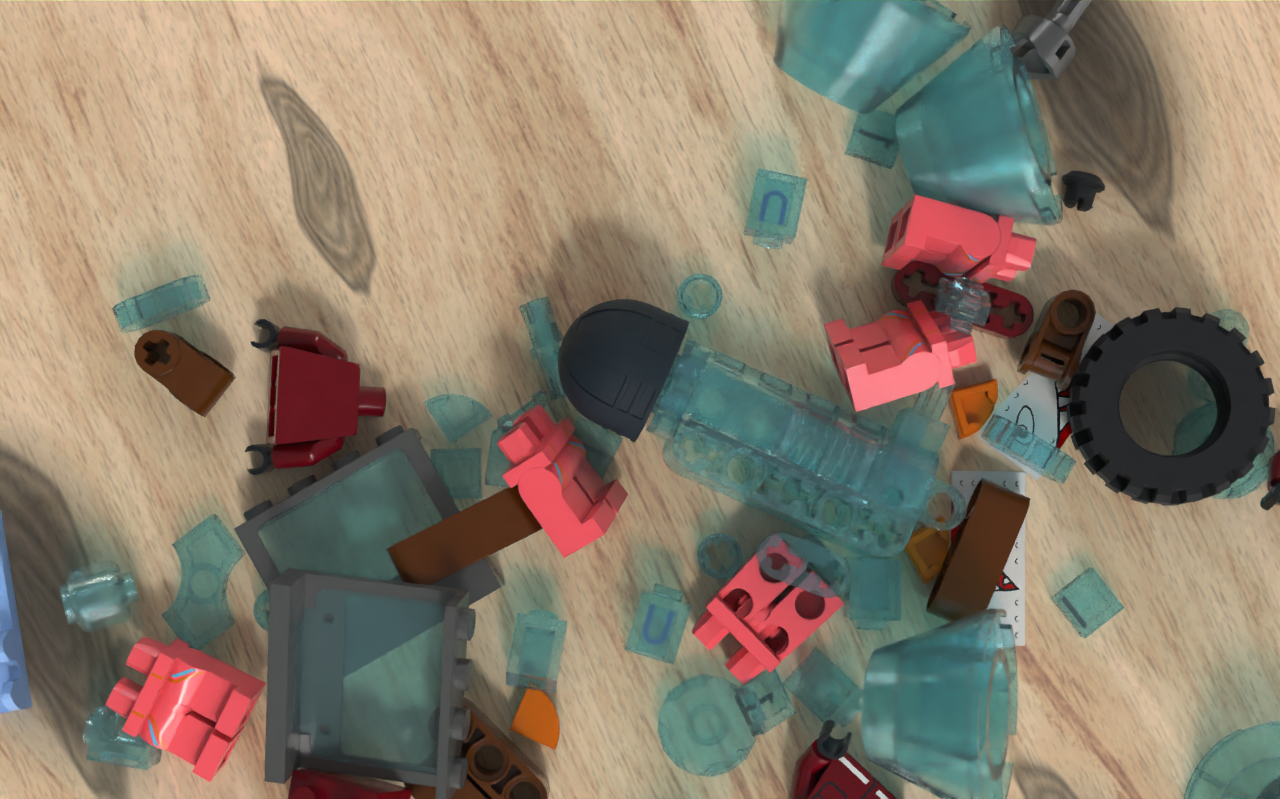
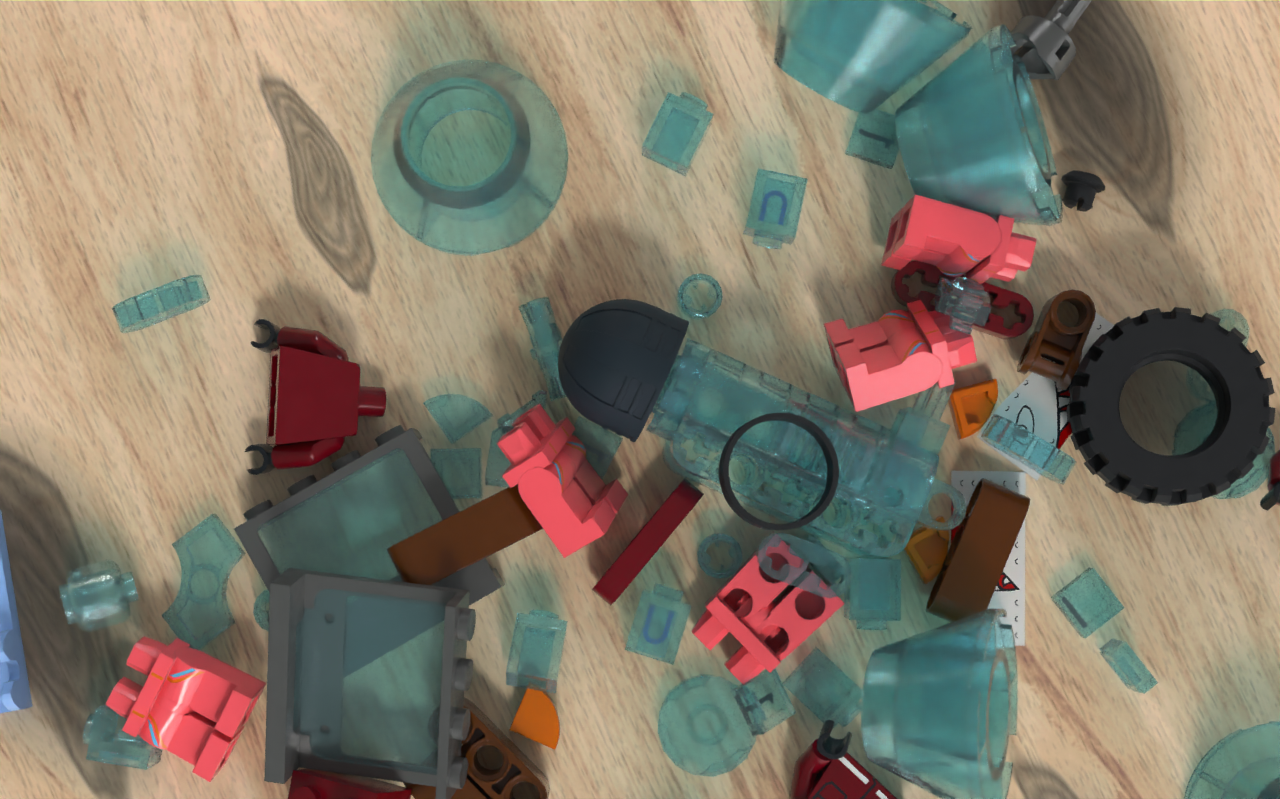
(189, 375): reddish brown piece -> none
(479, 215): none -> clear light blue cone
(647, 541): none -> dark red beam
(678, 132): none -> clear light blue brick
(830, 457): none -> black tyre
(1127, 666): none -> clear light blue tile

